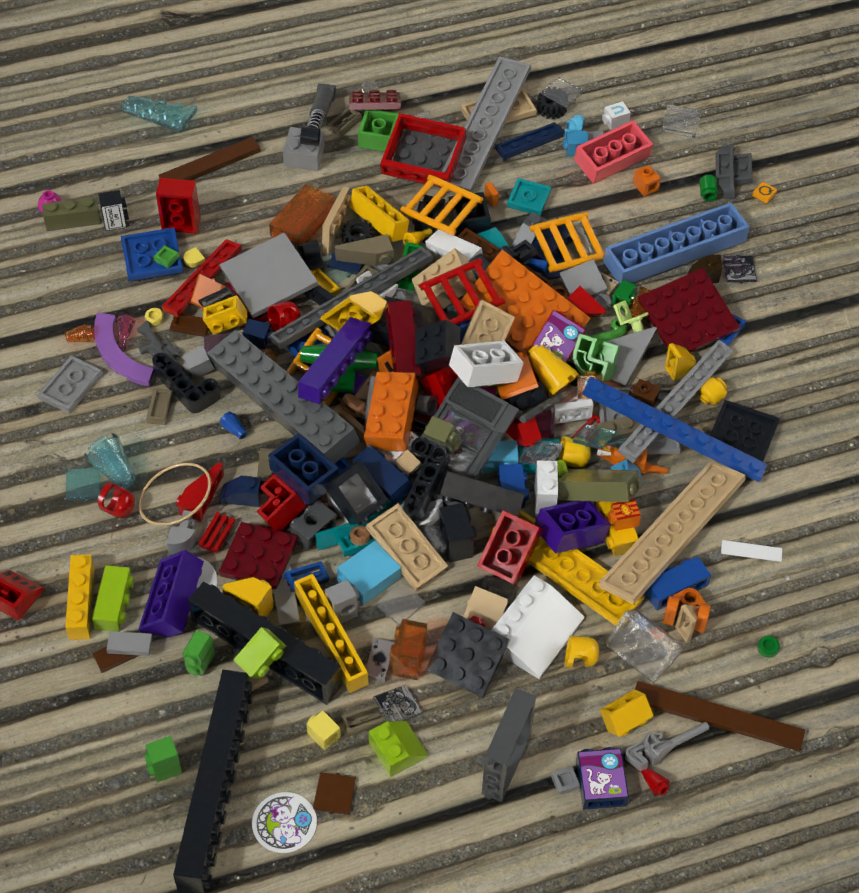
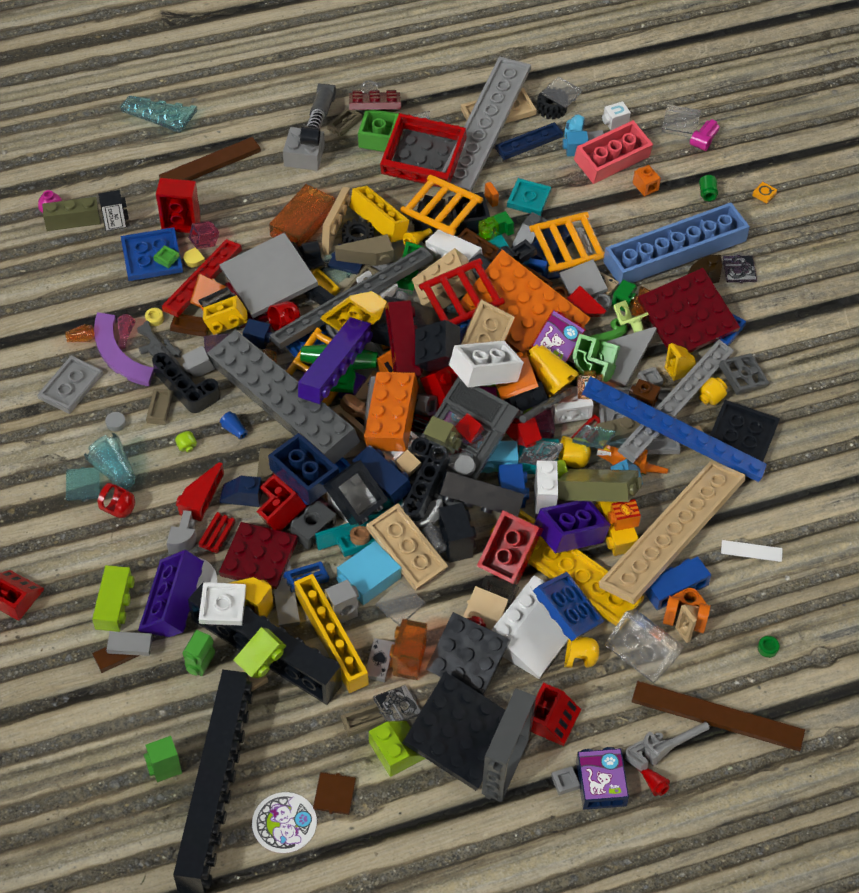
(80, 597): yellow brick -> none
(115, 421): none -> light grey tile
(186, 441): none -> lime piece
(187, 516): tan piece -> none
(203, 234): none -> clear pink brick
(222, 604): none -> white plate
(323, 730): light yellow brick -> none
(455, 729): none -> black plate
(465, 465): none -> light grey tile
(469, 428): none -> red slope
(495, 226): none -> leg
(554, 714): none -> red slope
(568, 606): none -> blue plate
(626, 713): yellow brick -> none
(651, 375): none -> light grey tile
(703, 138): none -> dark pink piece
(732, 169): dark grey plate -> none
(753, 369): none -> dark grey piece

